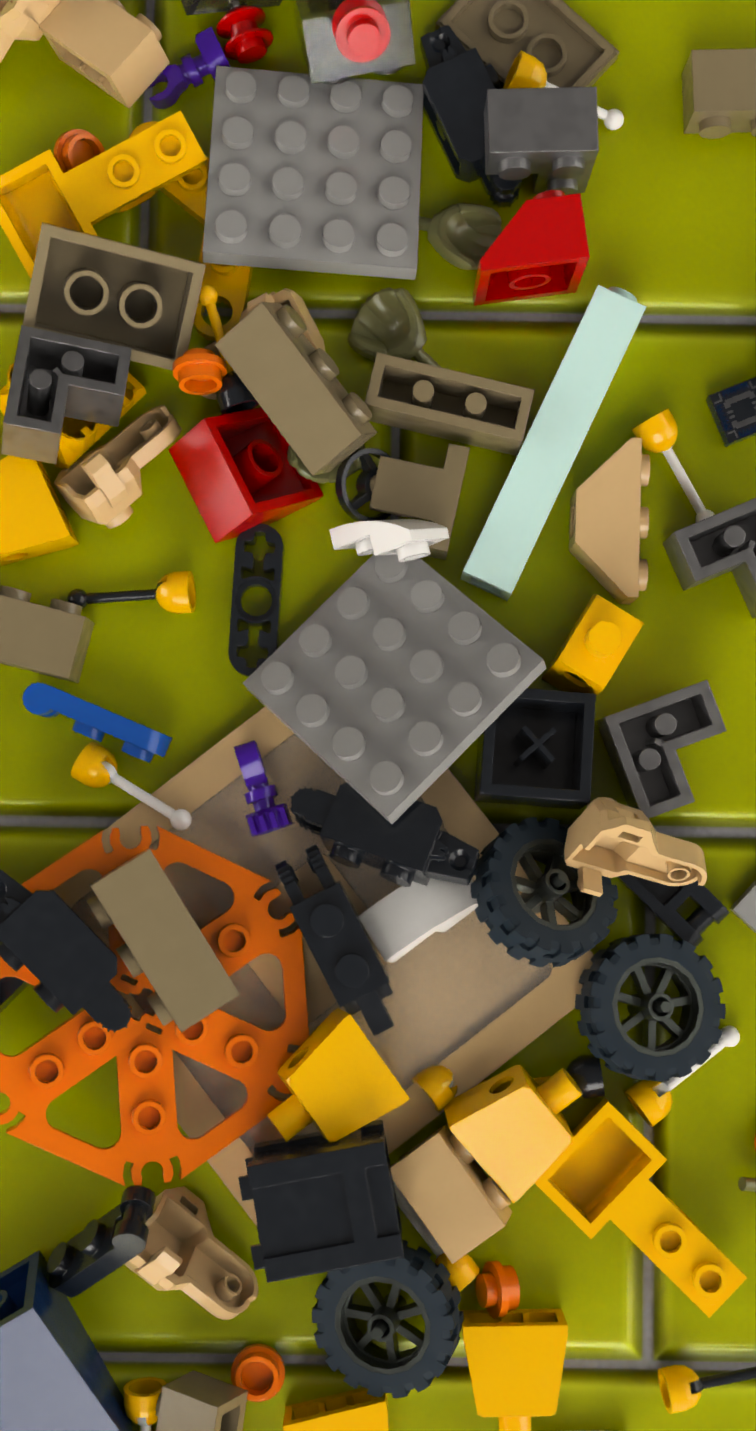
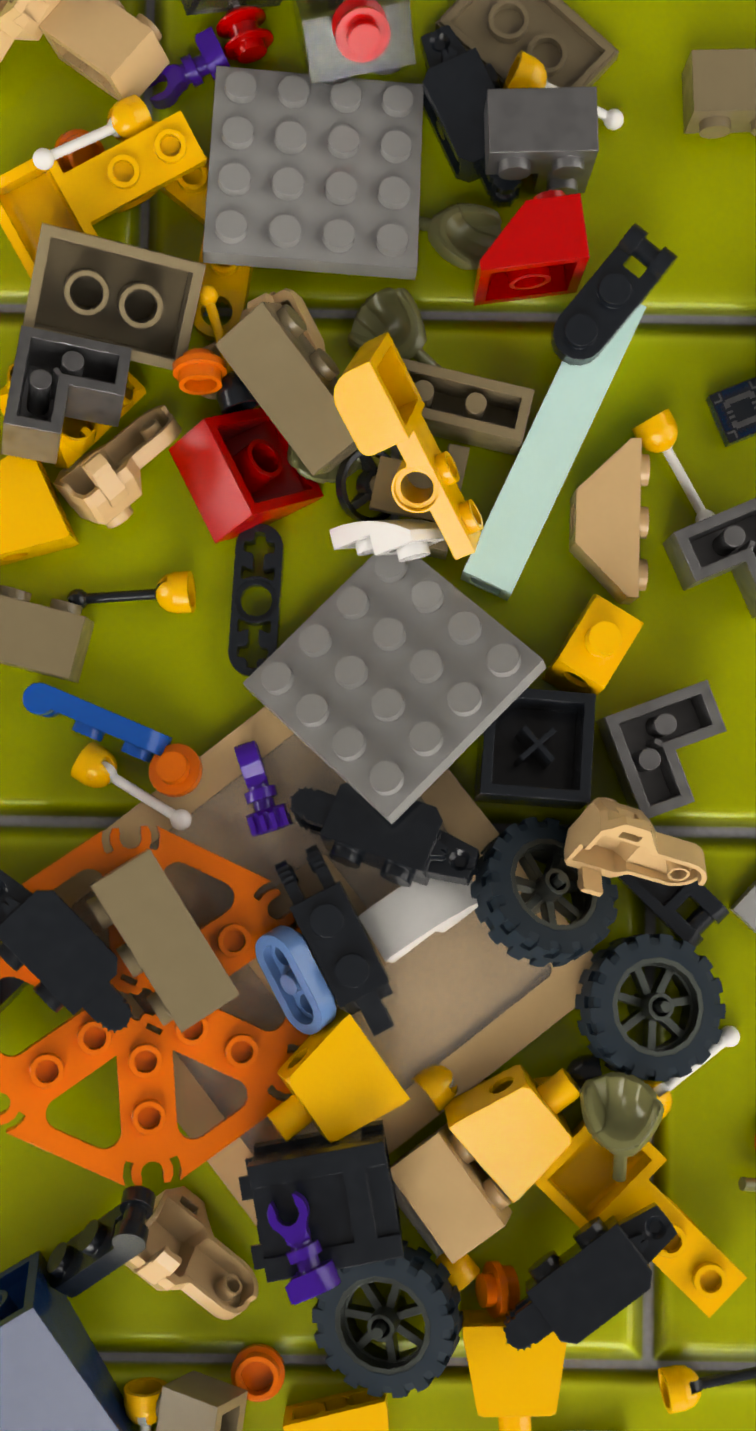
(123, 121): none -> hinge
(176, 770): none -> orange plate
(295, 979): none -> medium blue plate
(313, 1275): none -> dark purple piece
(385, 411): none -> yellow plate
(589, 1280): none -> black hinge
(609, 298): none -> black plate
(620, 1115): none -> olive piece

